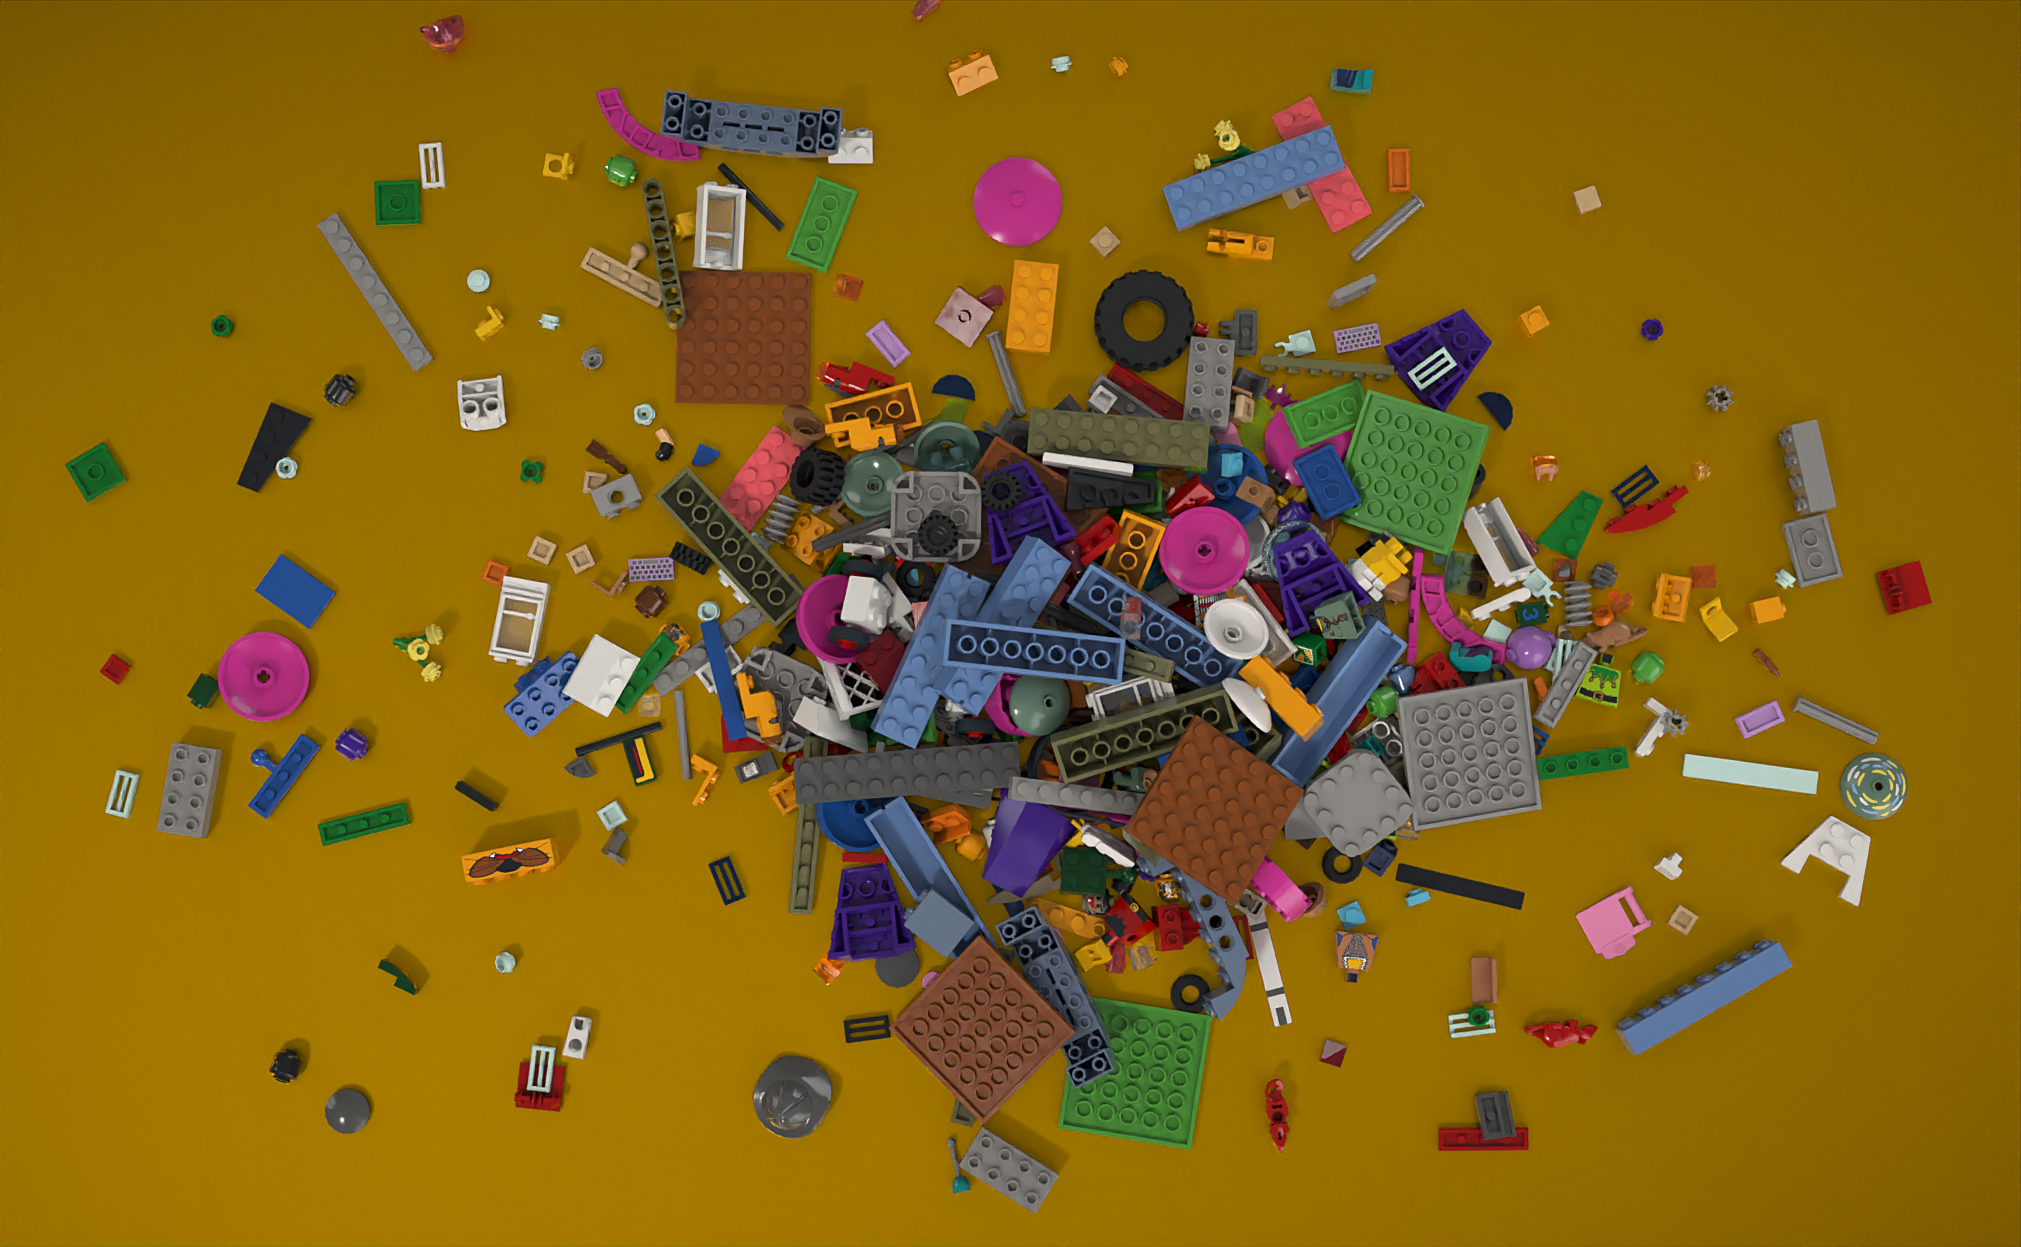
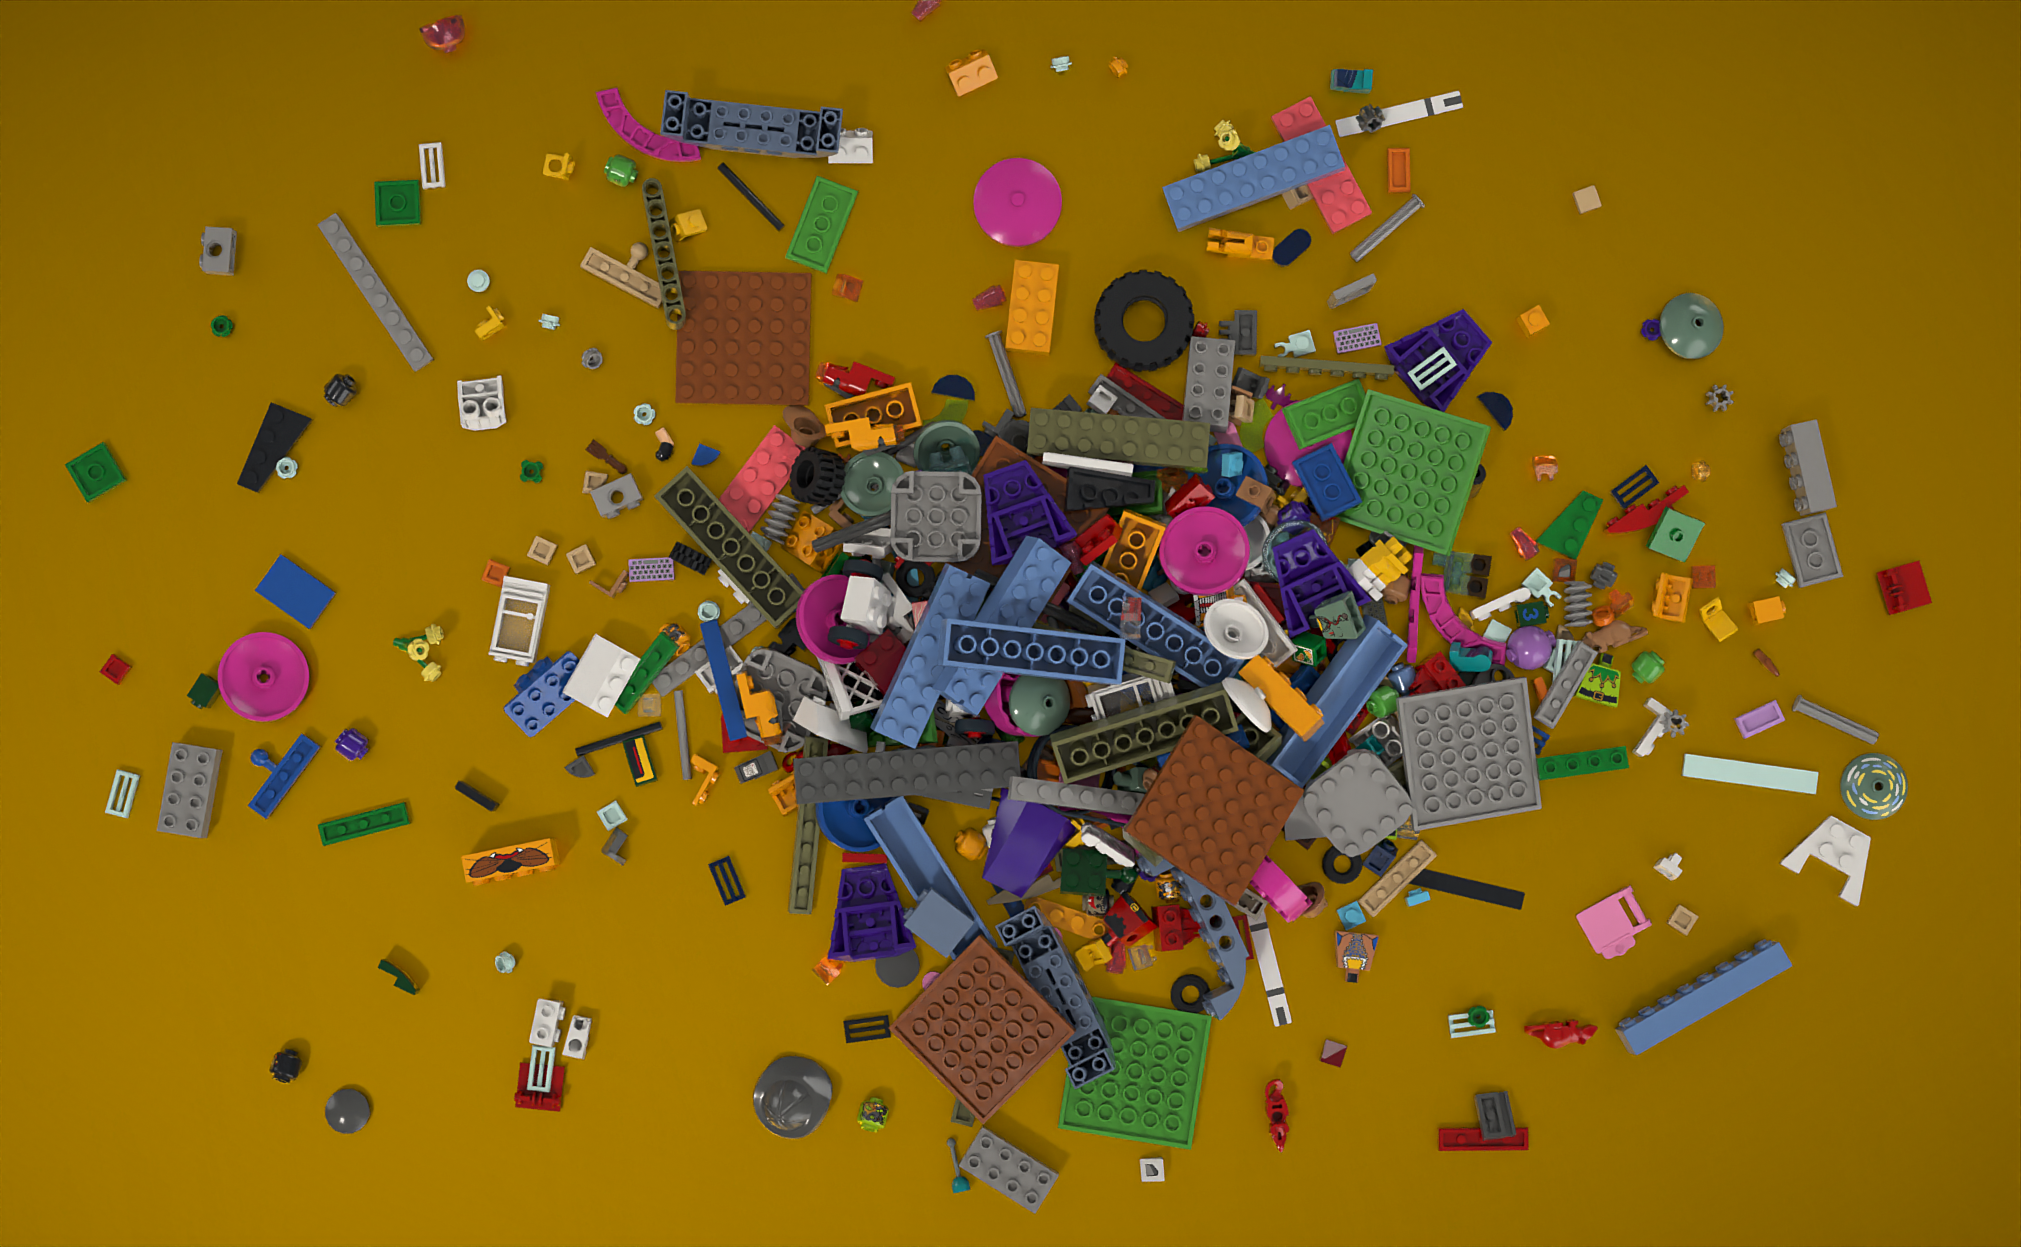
(223, 263): none -> light grey brick
(546, 1022): none -> white bracket
(651, 601): reddish brown head -> none
(719, 227): door -> none
(872, 1115): none -> head
(888, 344): lavender tile -> none
(942, 548): black tyre -> none
(948, 823): orange bracket -> none
(964, 316): plate -> none
(1006, 504): black tyre -> none
(1104, 242): tan plate -> none
(1152, 1169): none -> white slope
(1291, 247): none -> clear blue tile
(1370, 118): none -> dark grey gear
(1397, 878): none -> tan tile
(1406, 112): none -> white sticker
(1483, 980): nougat panel -> none
(1498, 543): white door -> none
(1675, 534): none -> plate
(1681, 331): none -> sand green dish

